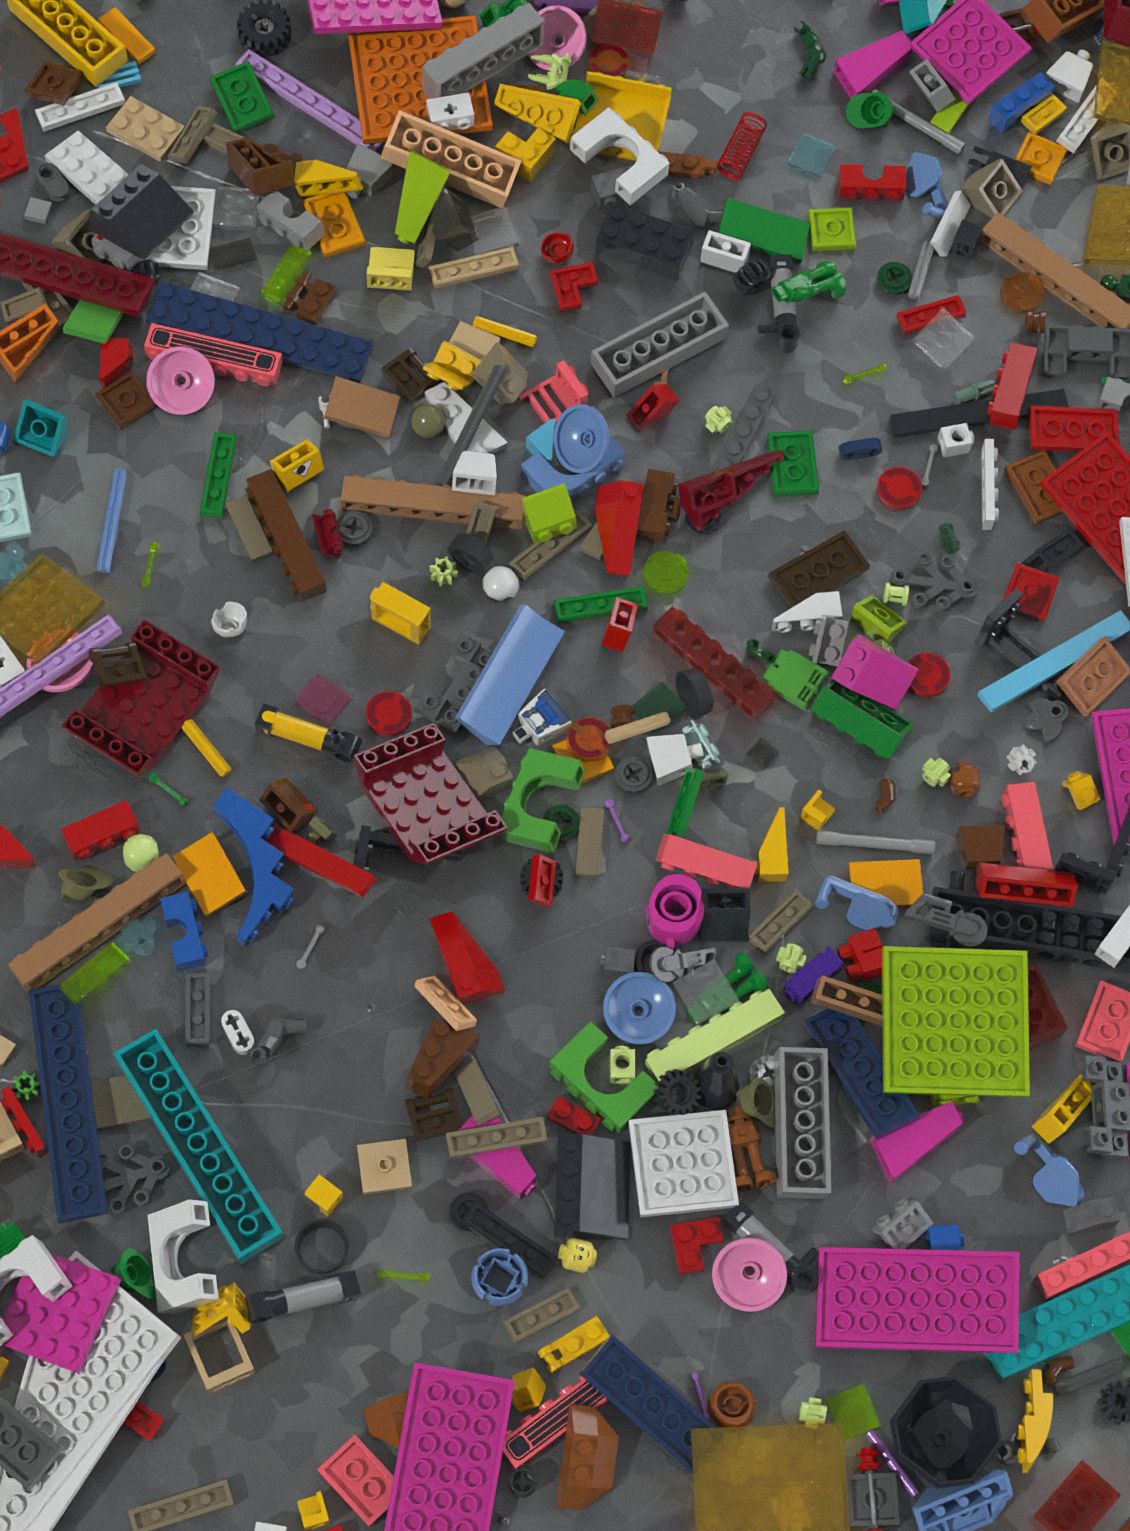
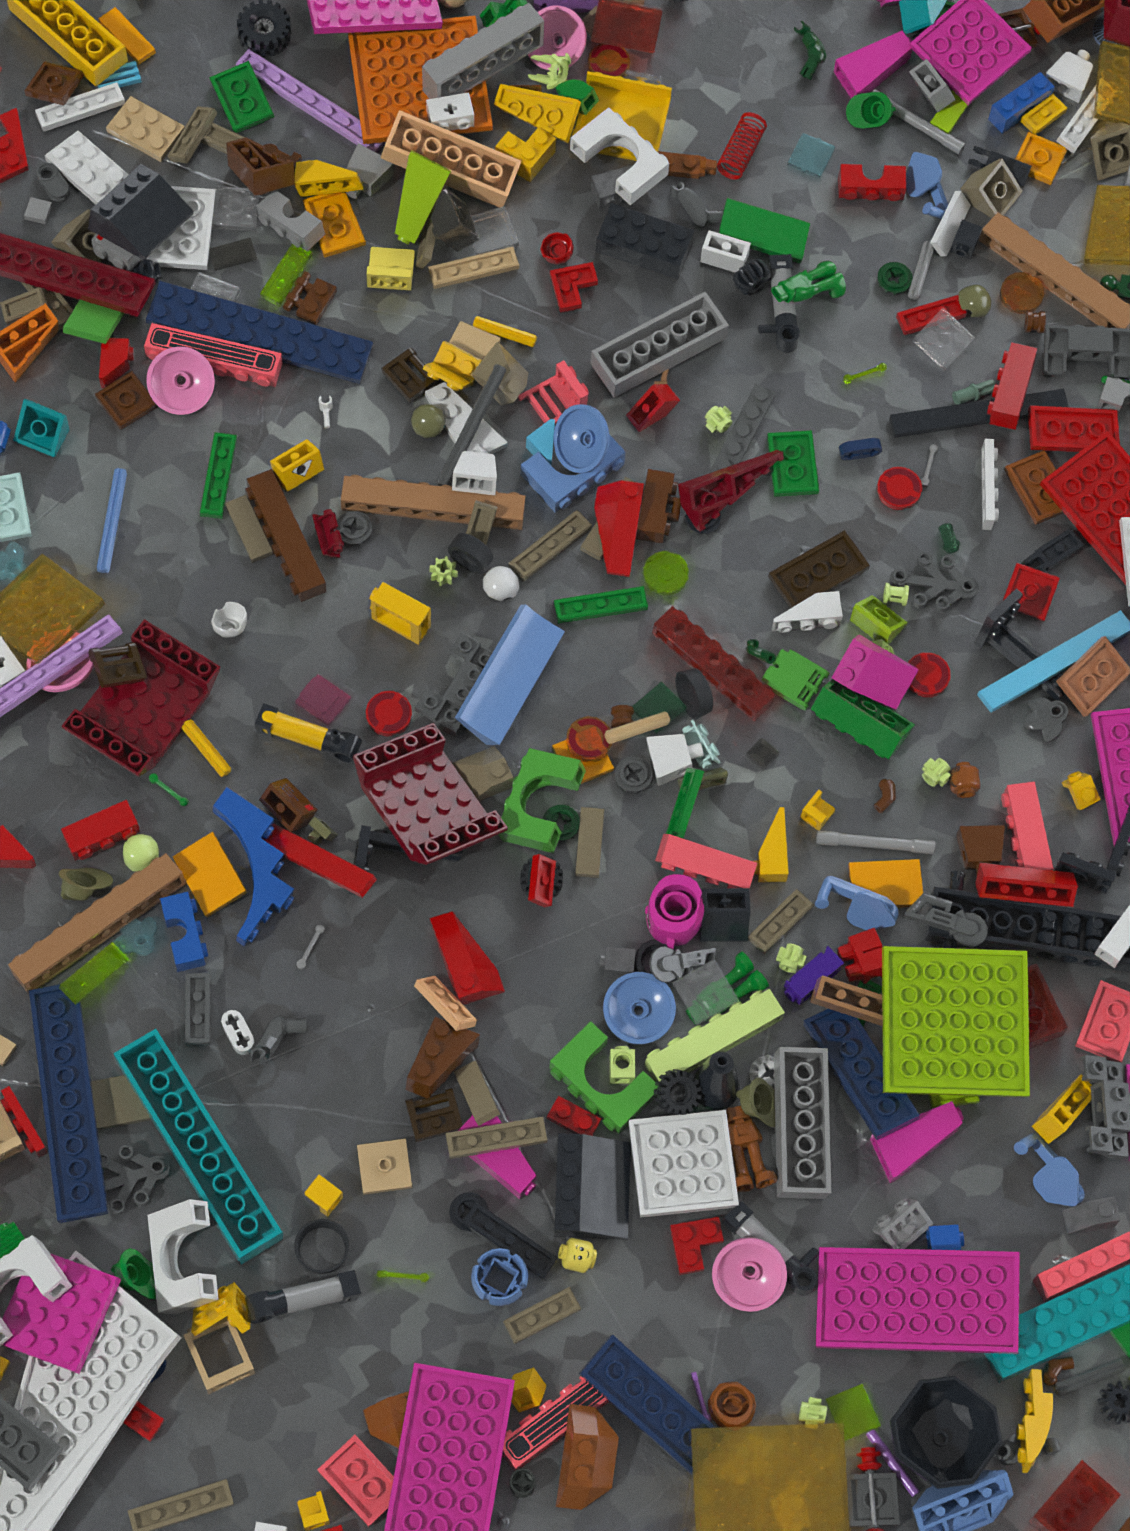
(26, 1080): bright green gear -> none
(146, 581): clear neon green hinge -> none
(362, 407): medium nougat tile -> none
(541, 720): torso -> none
(549, 513): lime slope -> none
(574, 1344): yellow plate -> none
(609, 804): medium lavender hinge -> none
(619, 624): red slope -> none
(829, 640): light grey bracket -> none
(832, 229): lime tile -> none
(949, 446): white brick -> none
(976, 300): none -> olive hair
(1021, 759): white gear -> none

